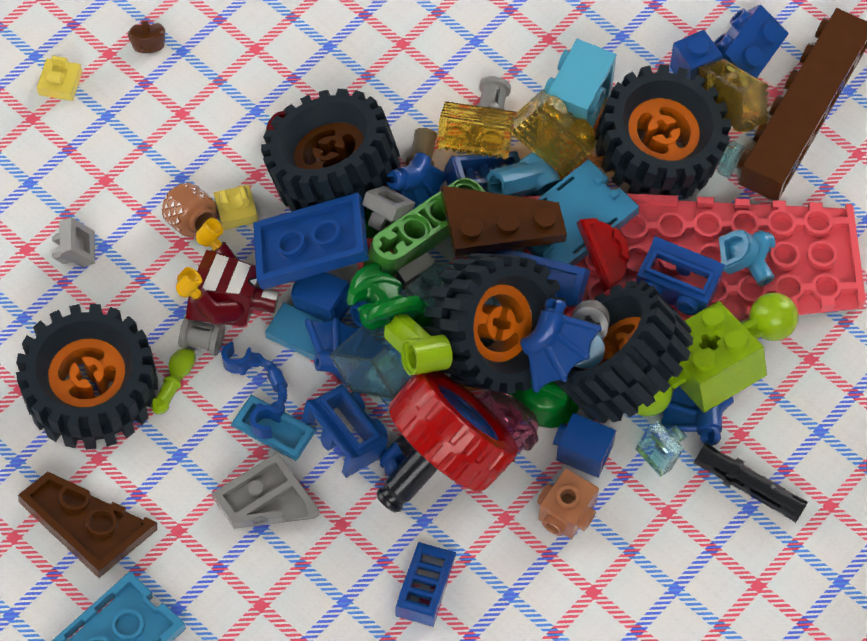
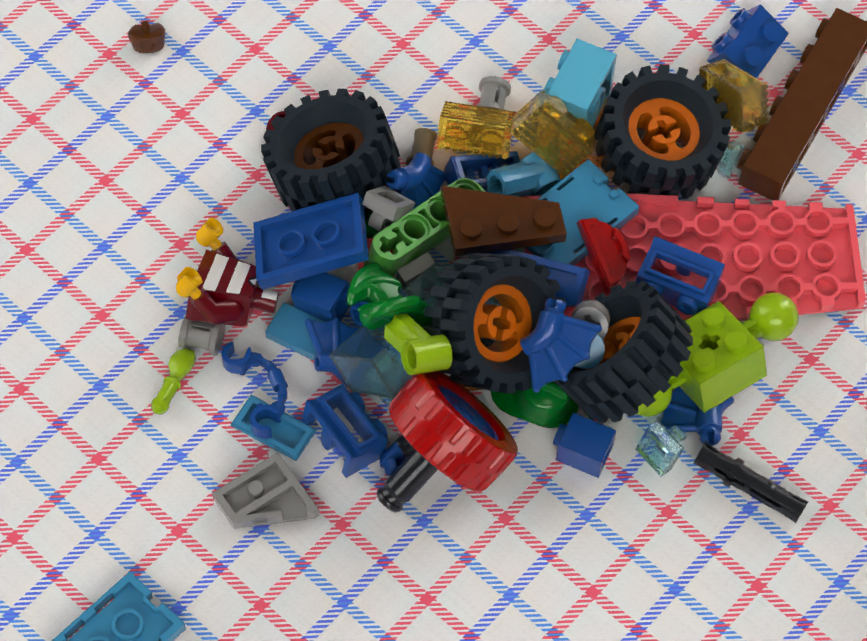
(59, 78): light yellow tile -> none
(75, 243): light grey tile -> none
(87, 526): reddish brown wing -> none
(109, 352): black wheel -> none
(188, 208): nougat head -> none
(235, 207): light yellow tile -> none
(417, 611): blue slope -> none
(515, 416): clear pink hat -> none
(567, 504): nougat brick -> none
(693, 53): blue brick -> none
(738, 250): dark azure tile -> none
(759, 268): dark azure arm -> none

